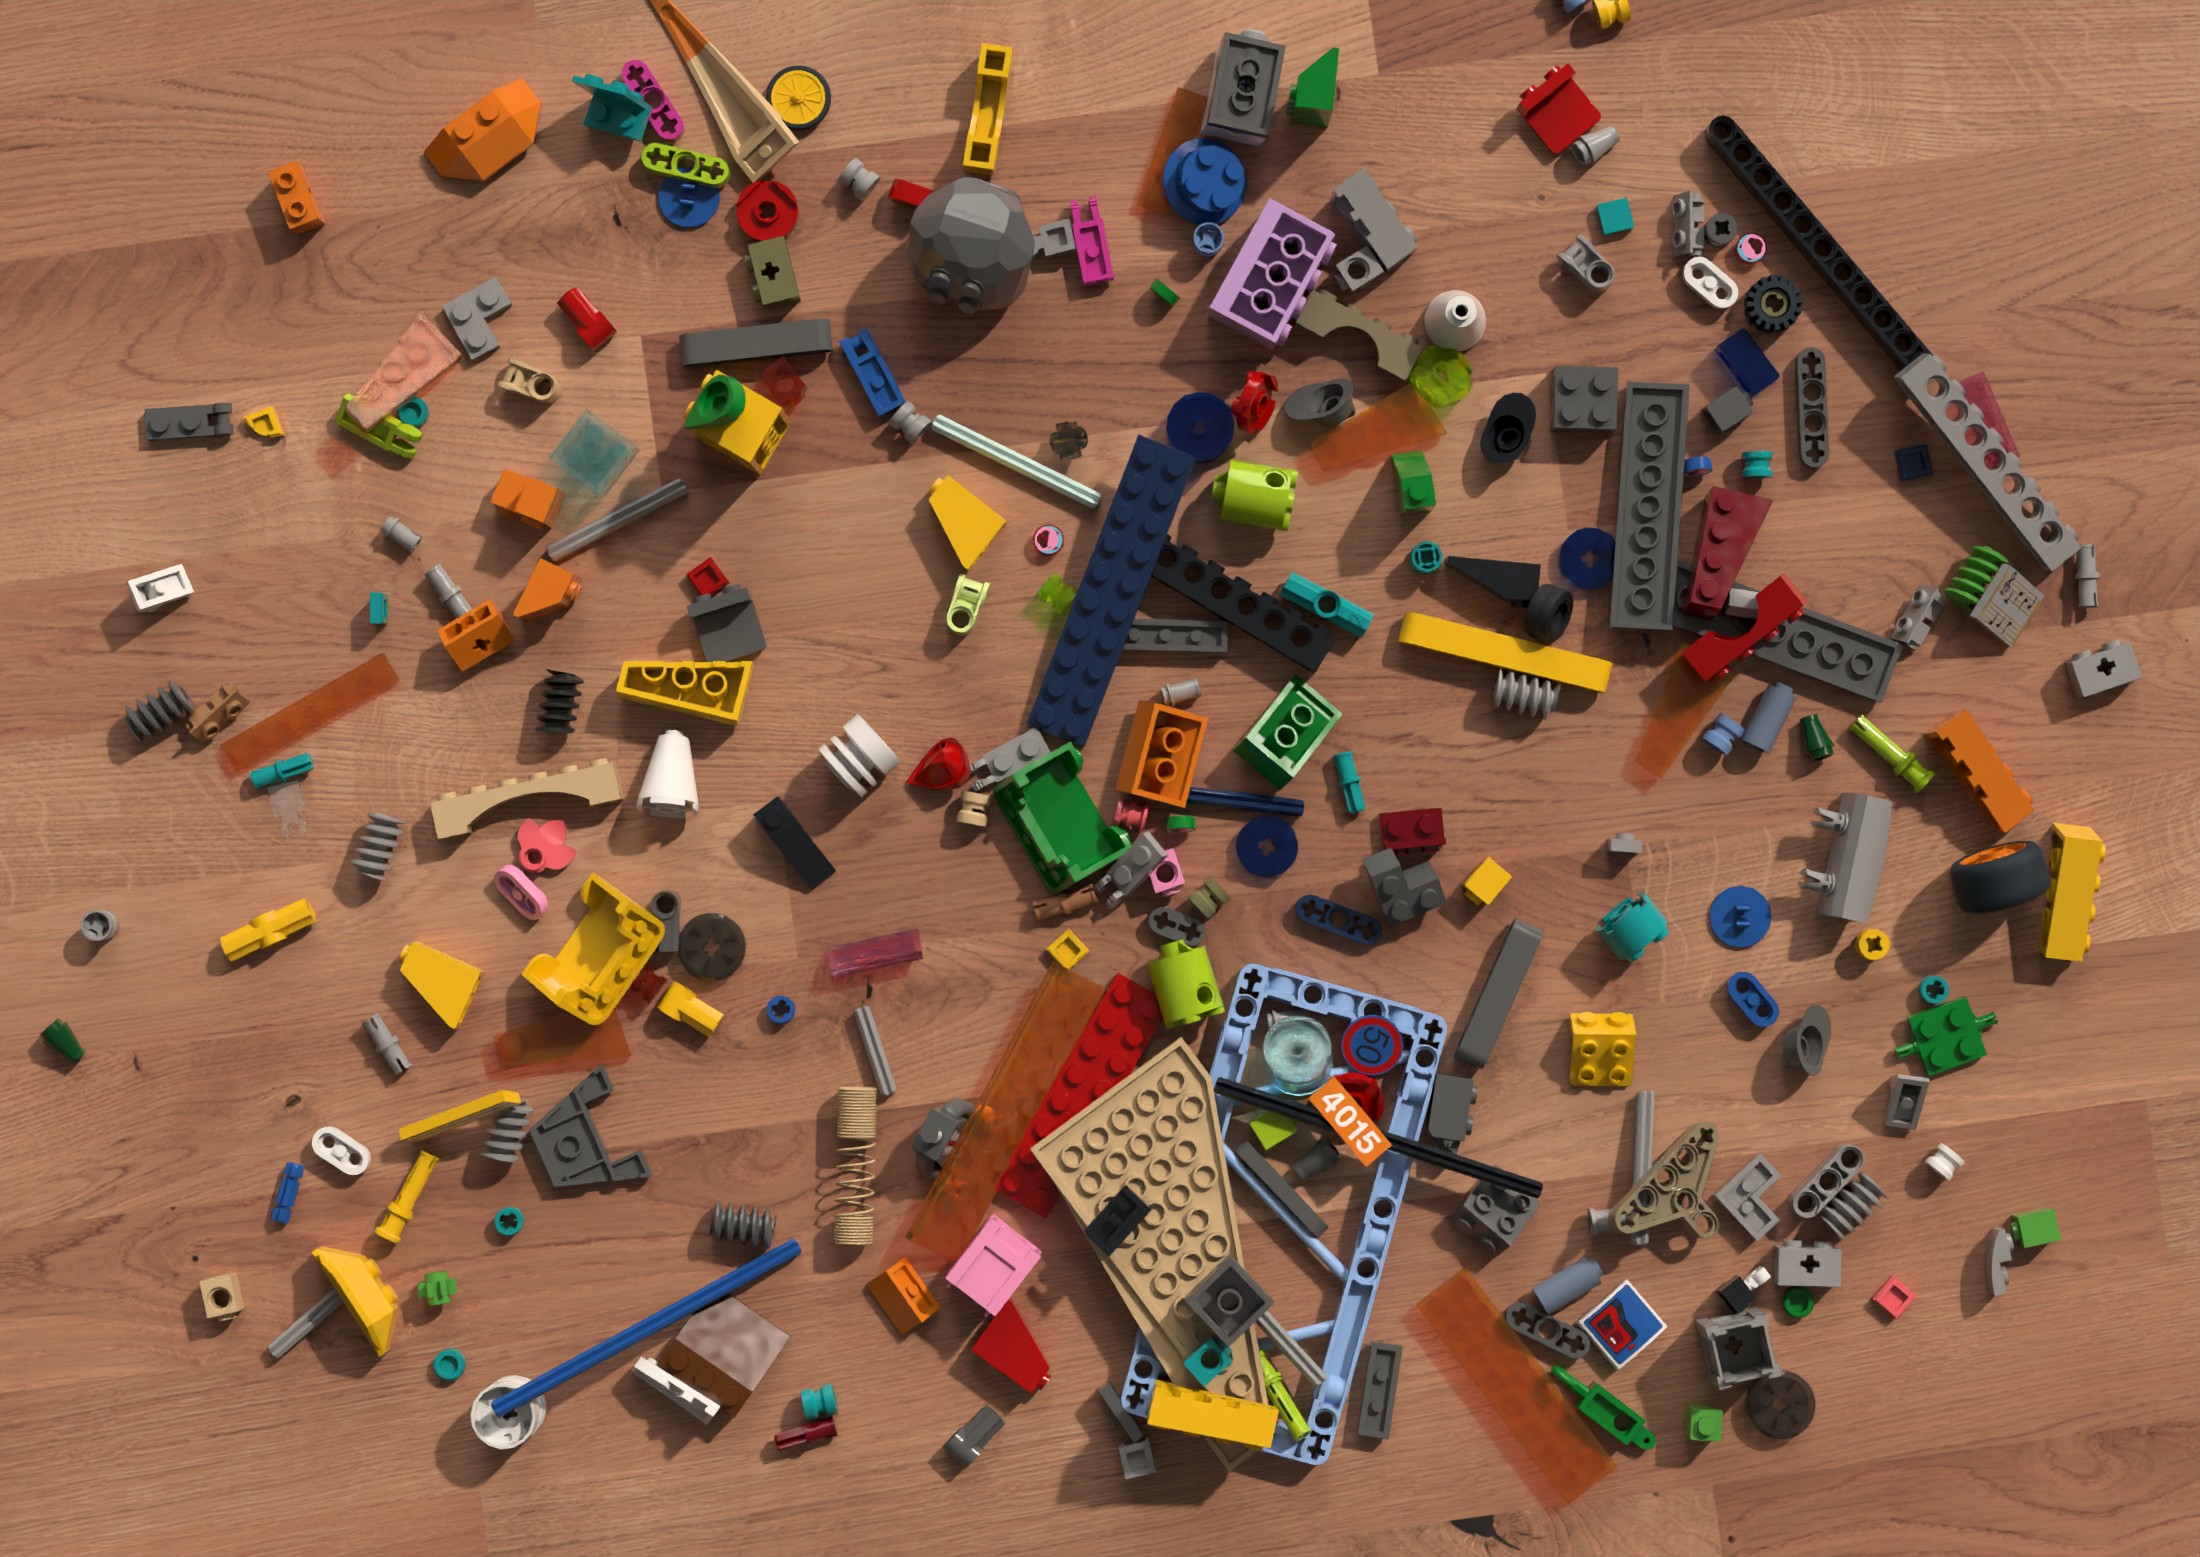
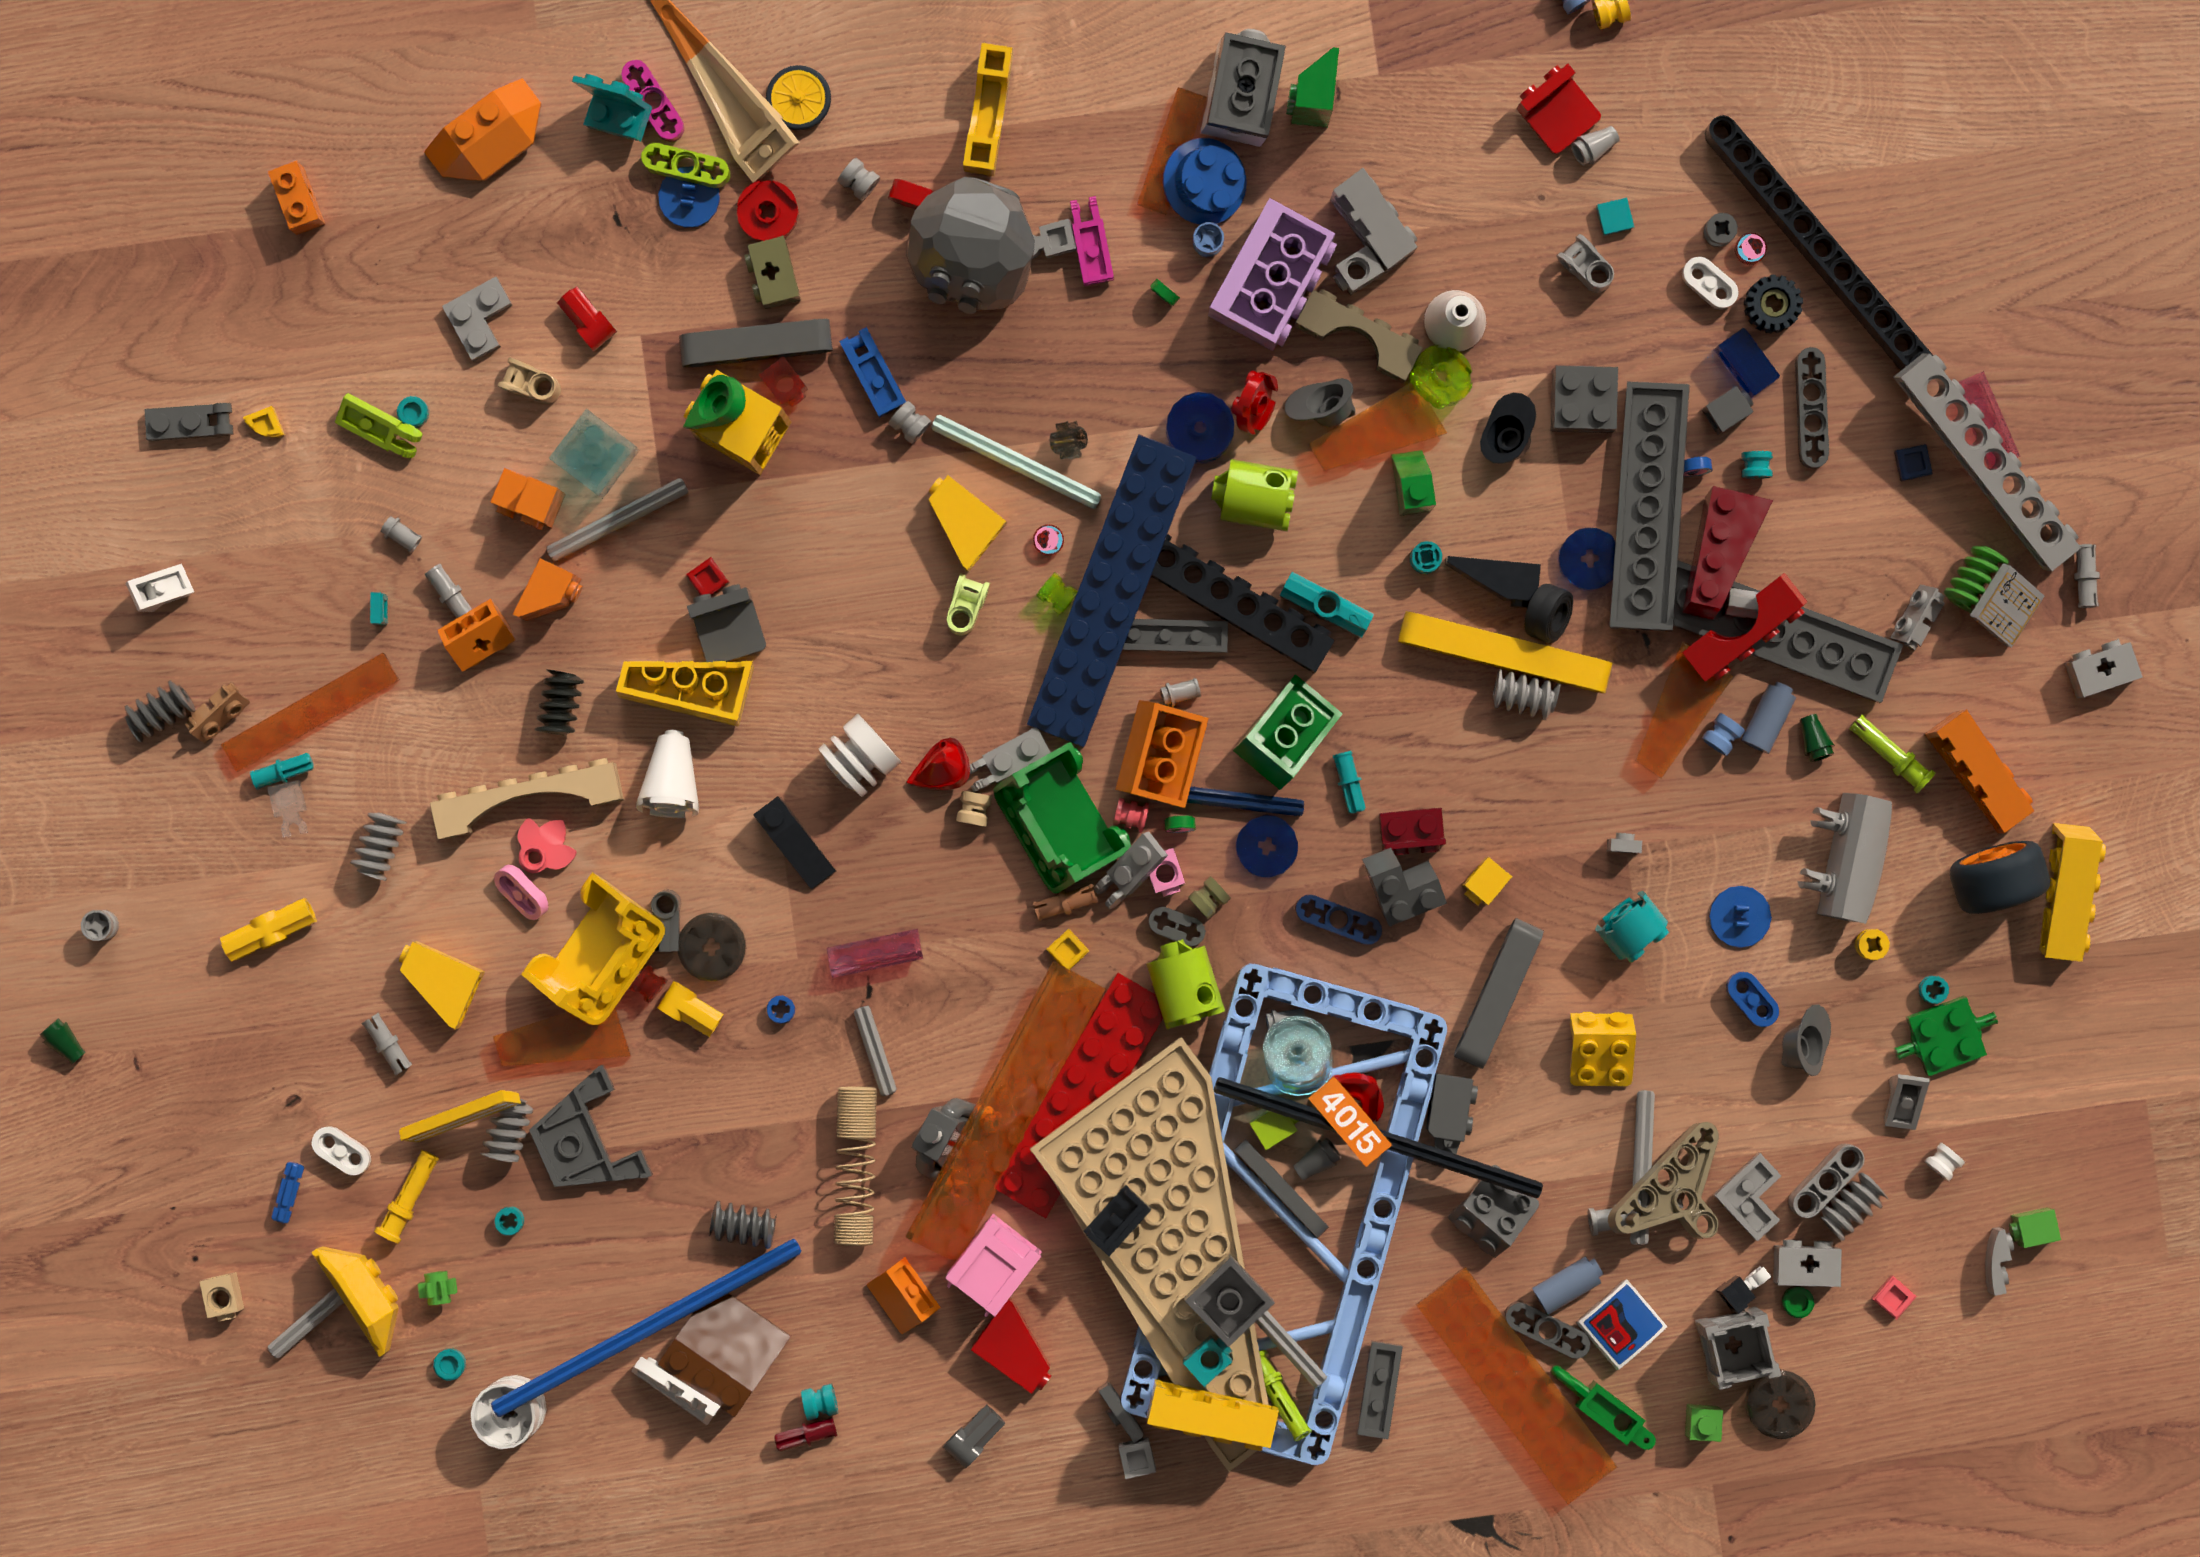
(408, 369): clear orange wing -> none
(1372, 1045): piece -> none
(1687, 239): light grey hinge -> none

